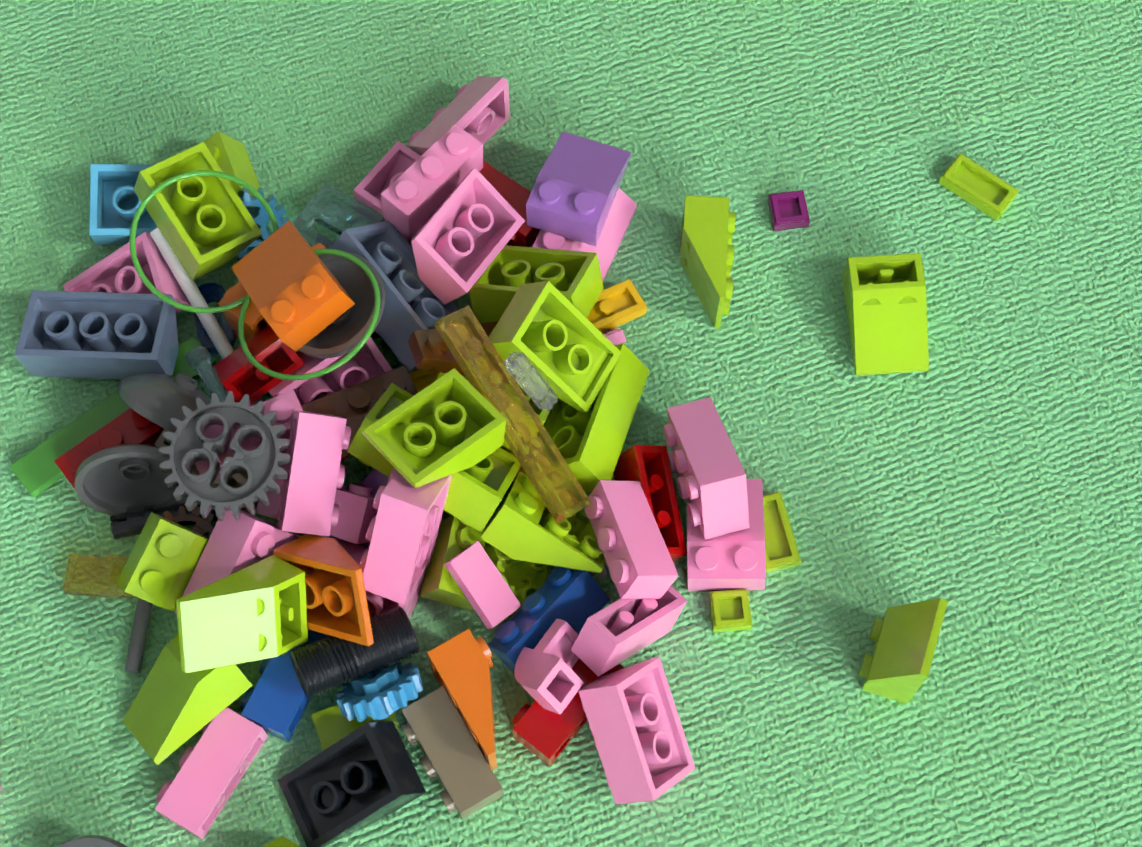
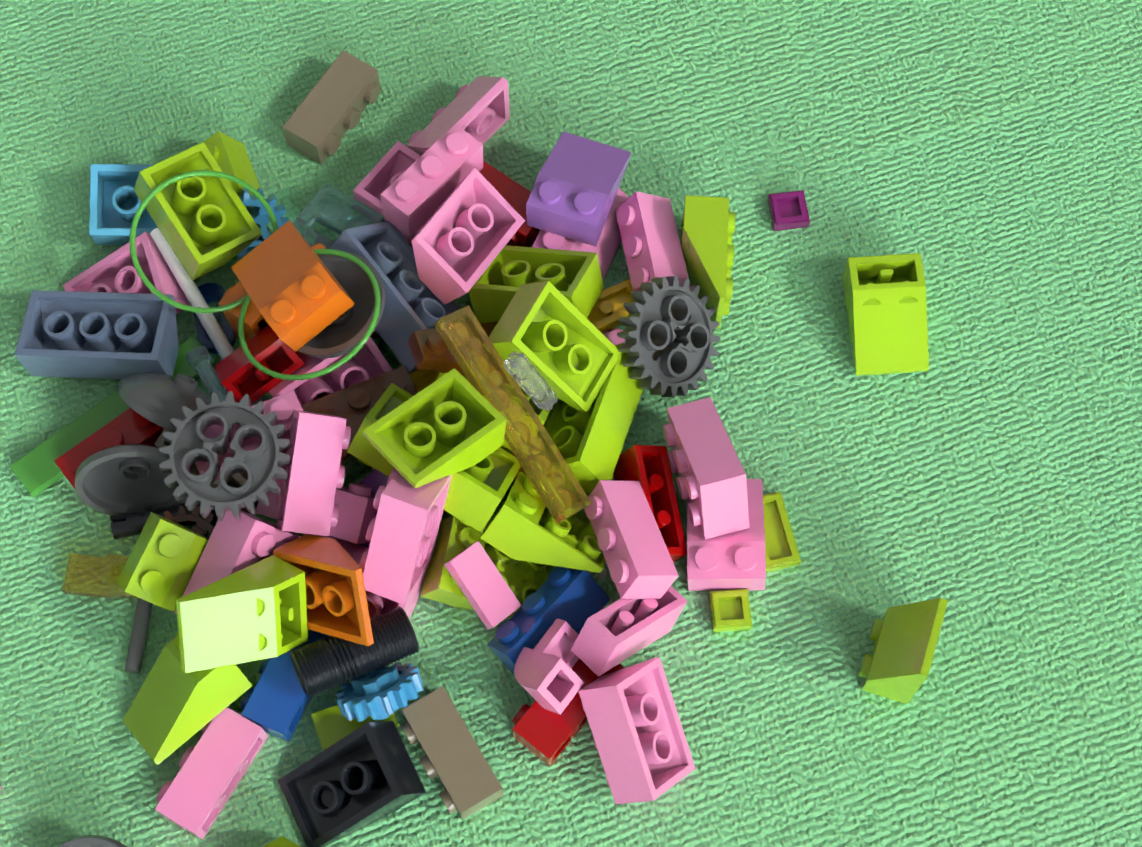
(332, 107): none -> dark tan brick
(464, 671): orange slope -> none
(650, 239): none -> bright pink brick
(668, 336): none -> dark grey gear
(978, 186): lime tile -> none

